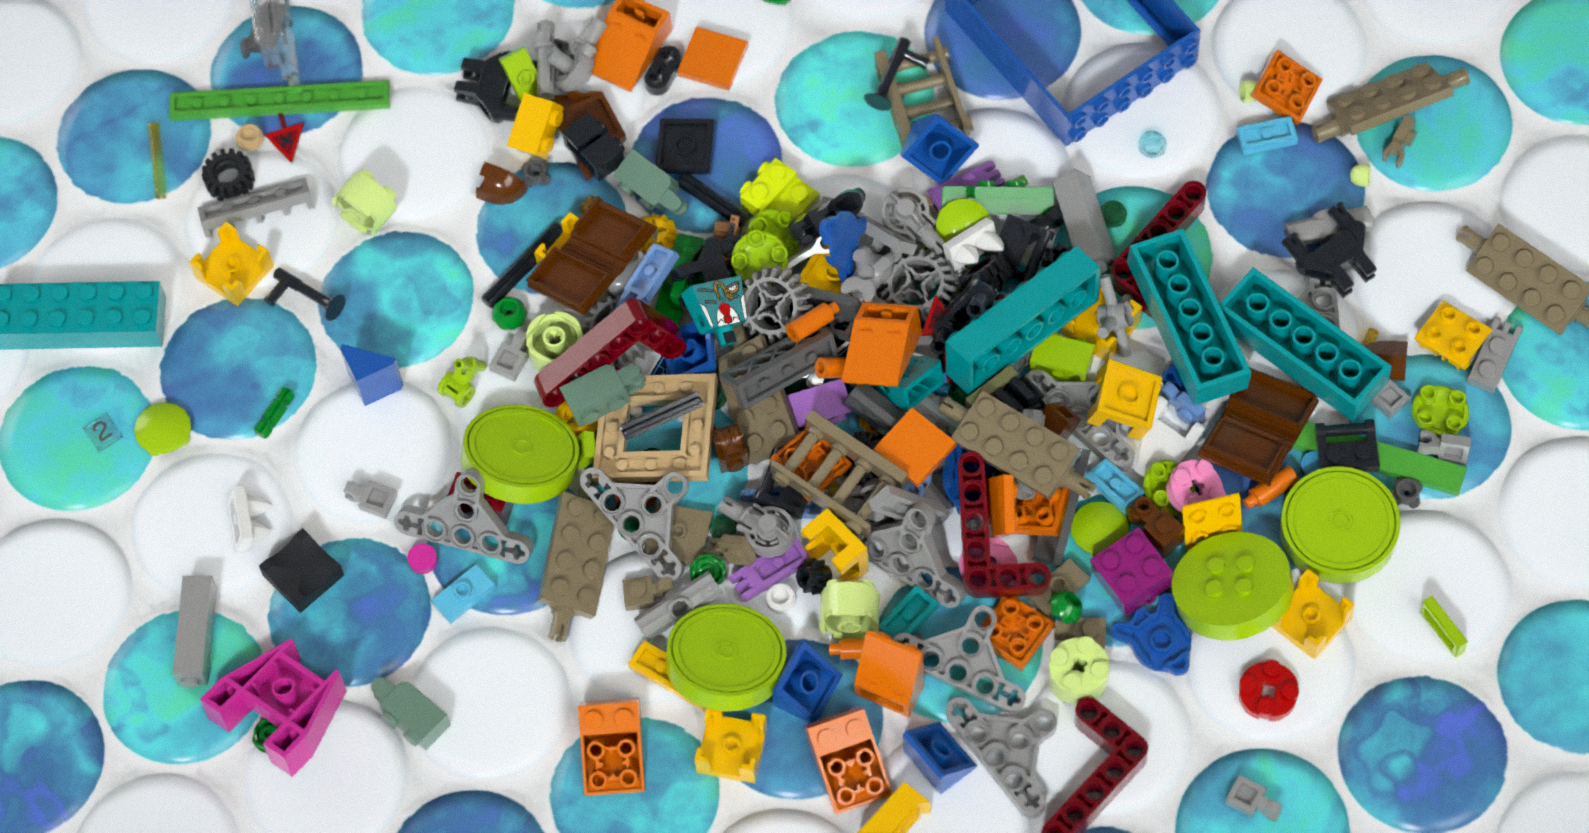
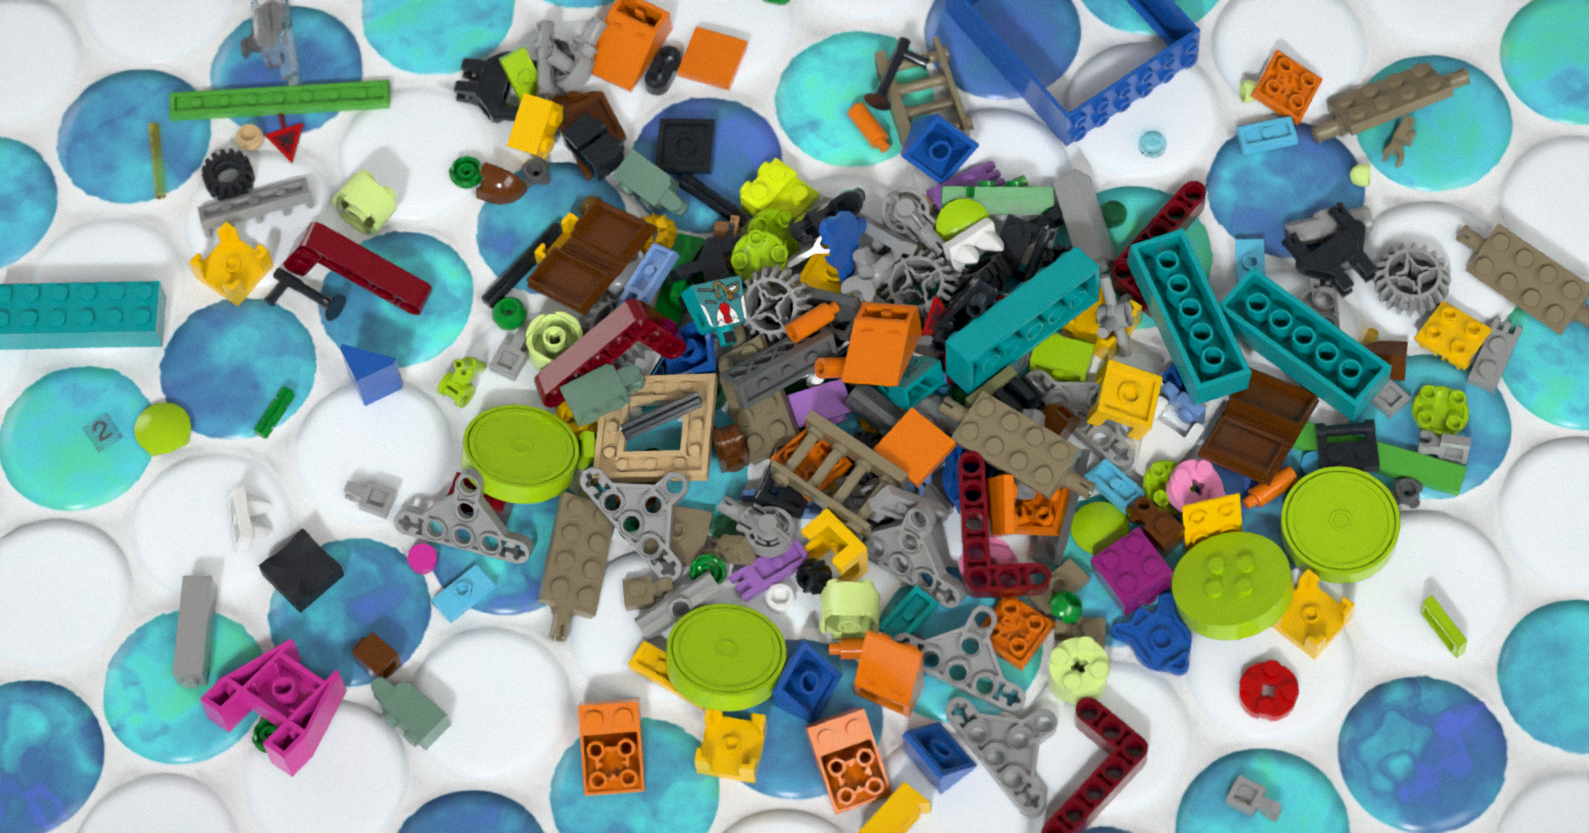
(358, 265): none -> dark red beam
(376, 657): none -> reddish brown brick
(464, 165): none -> green plate
(869, 127): none -> orange cylinder
(1249, 254): none -> medium azure plate
(1420, 267): none -> light grey gear

